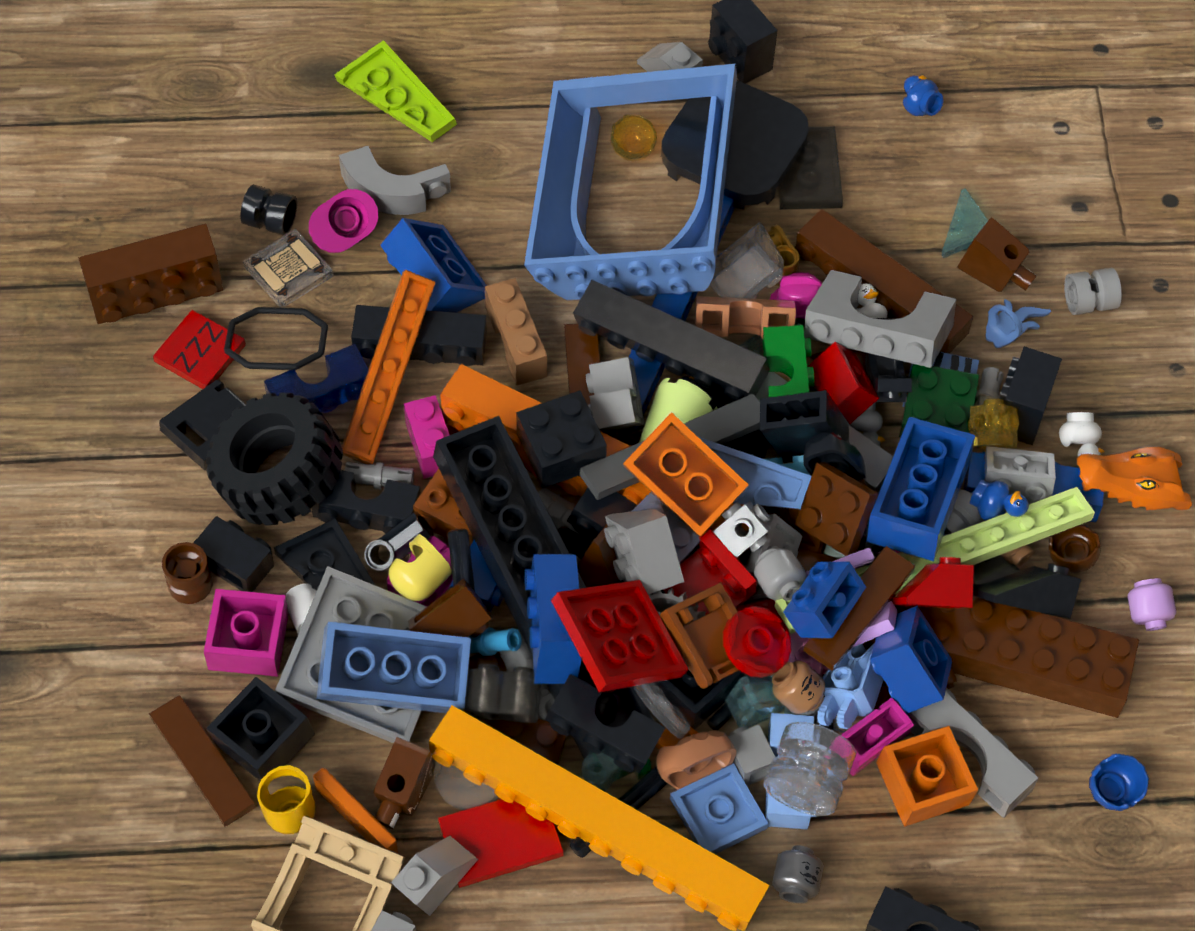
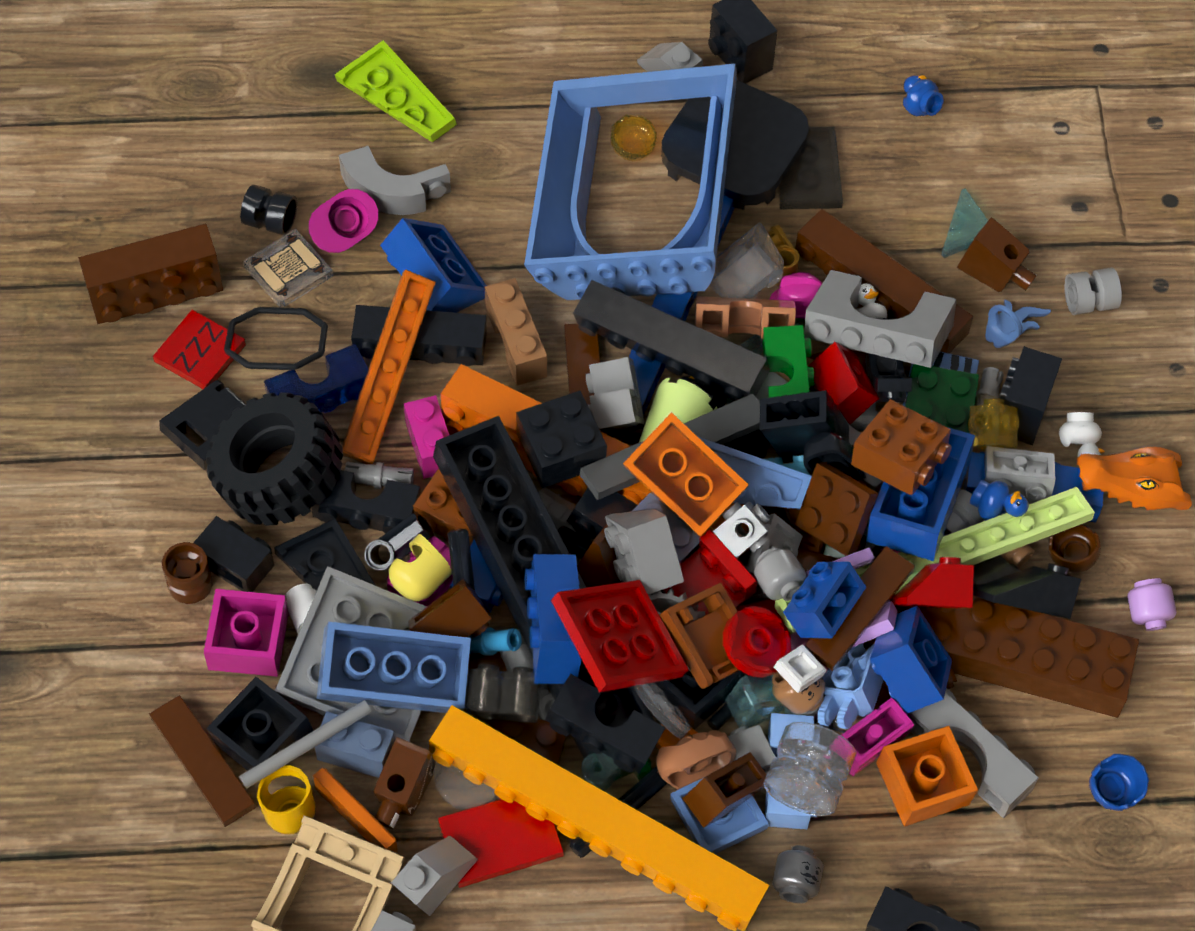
(305, 744): none -> light grey bar
(357, 747): none -> sand blue brick
(725, 789): none -> reddish brown slope
(800, 668): none -> white tile
(901, 447): none -> dark orange brick

